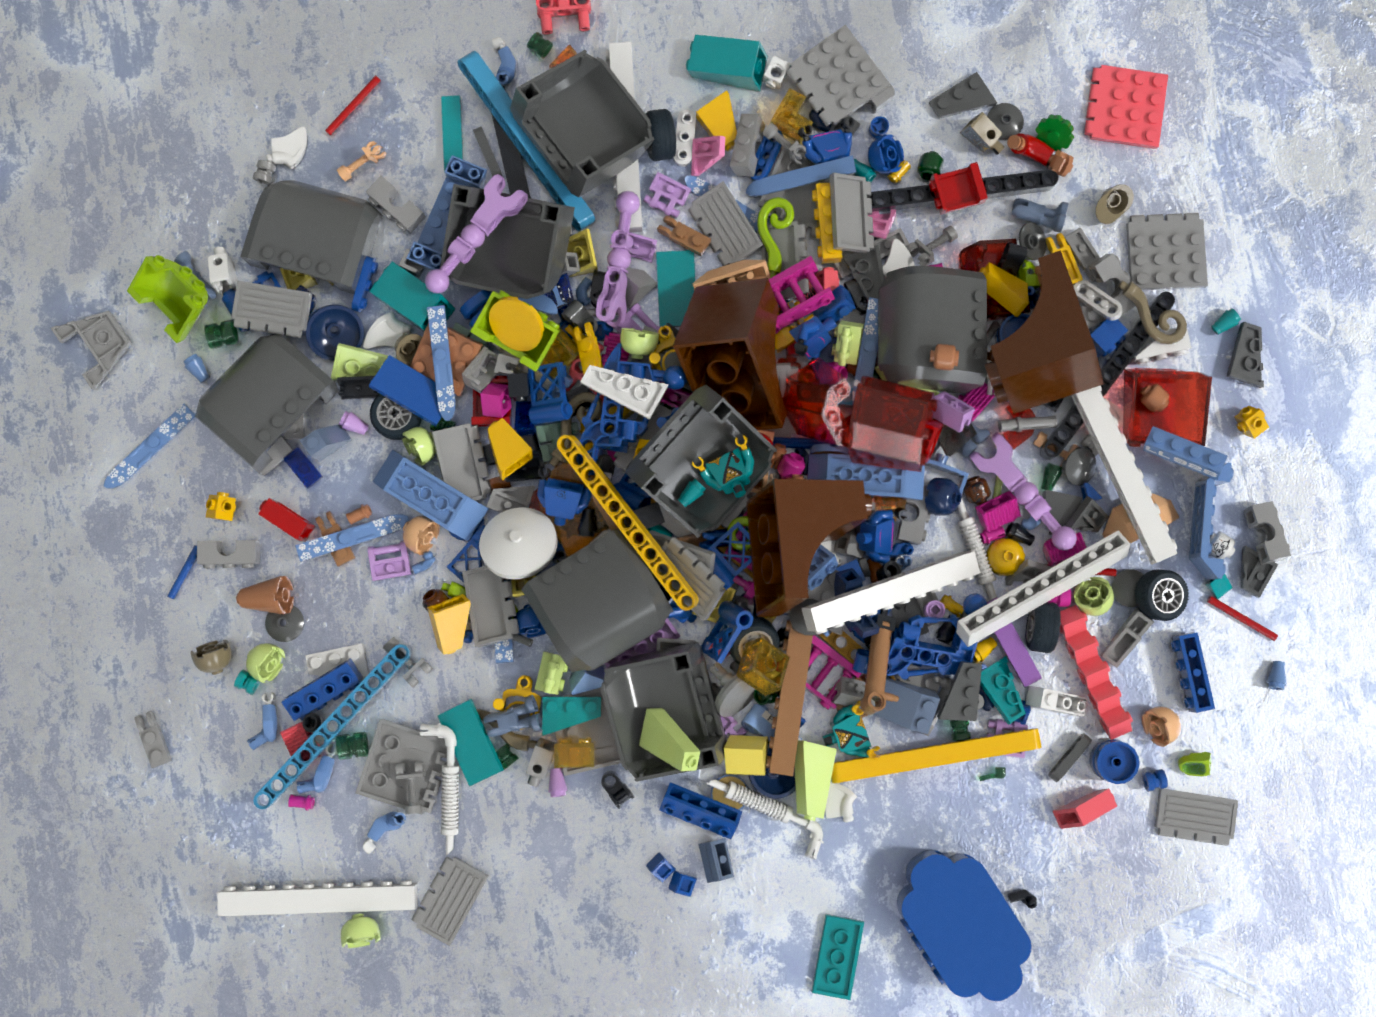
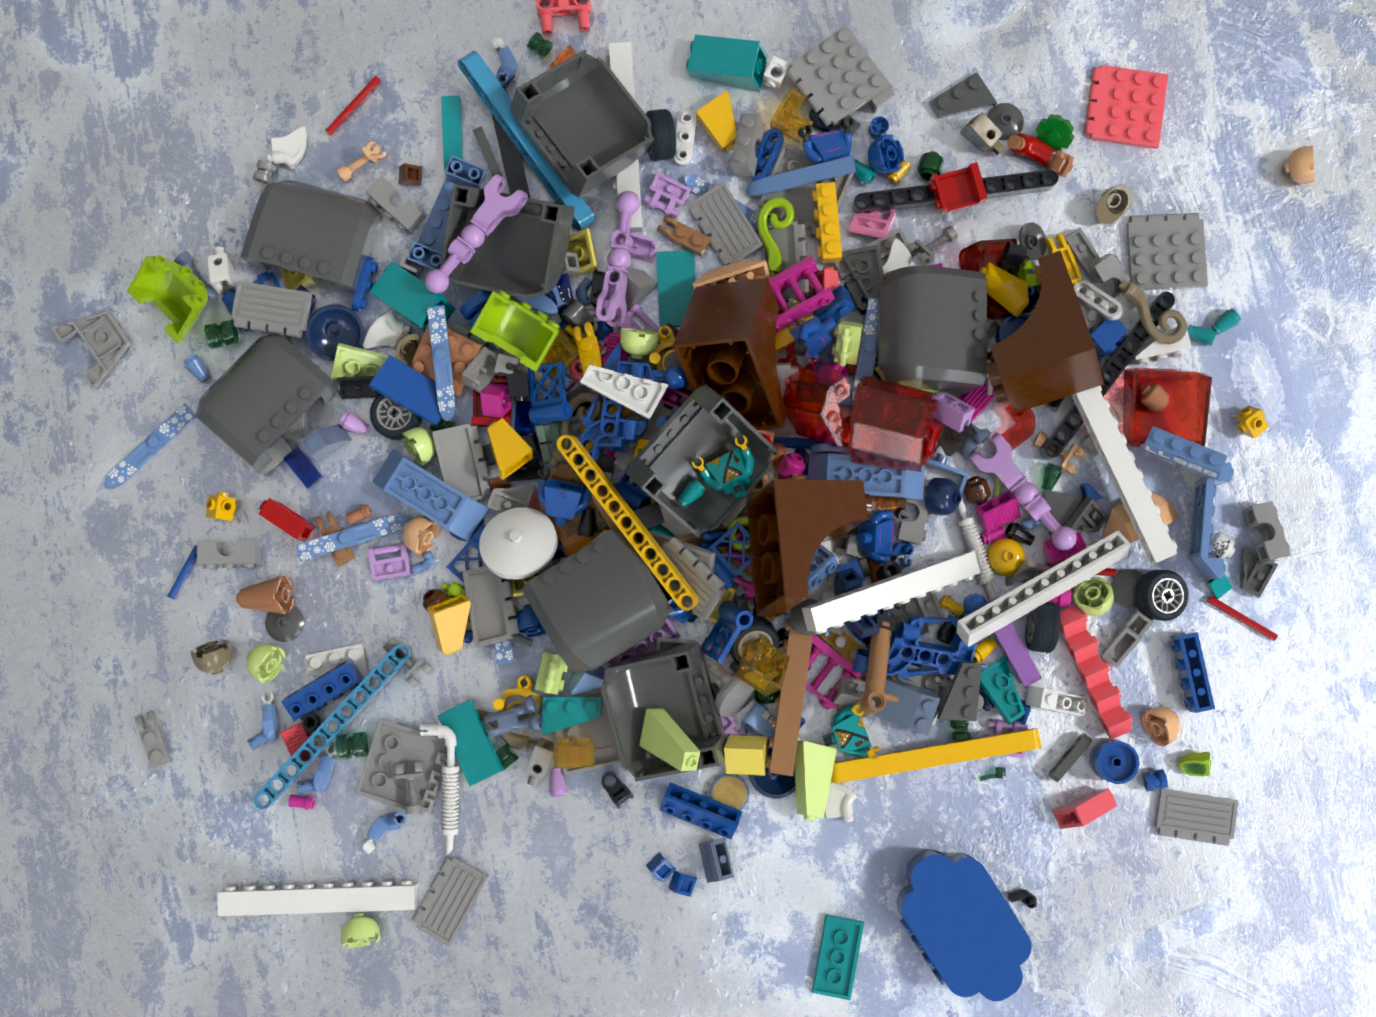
(246, 682): teal wheel -> none
(410, 174): none -> reddish brown slope
(516, 324): yellow tile -> none
(706, 153): bright pink wing -> none
(771, 131): light grey bar -> none
(774, 809): white piece -> none
(850, 213): light grey hinge -> none
(931, 611): lavender wheel -> none
(944, 357): nougat head -> none
(1019, 424): light grey pin -> none
(1039, 214): sand blue piece -> none
(1079, 466): dark grey dish -> none
(1202, 334): none -> teal cone
(1246, 356): dark grey wing -> none
(1277, 676): medium blue cone -> none
(1301, 165): none -> light nougat cylinder

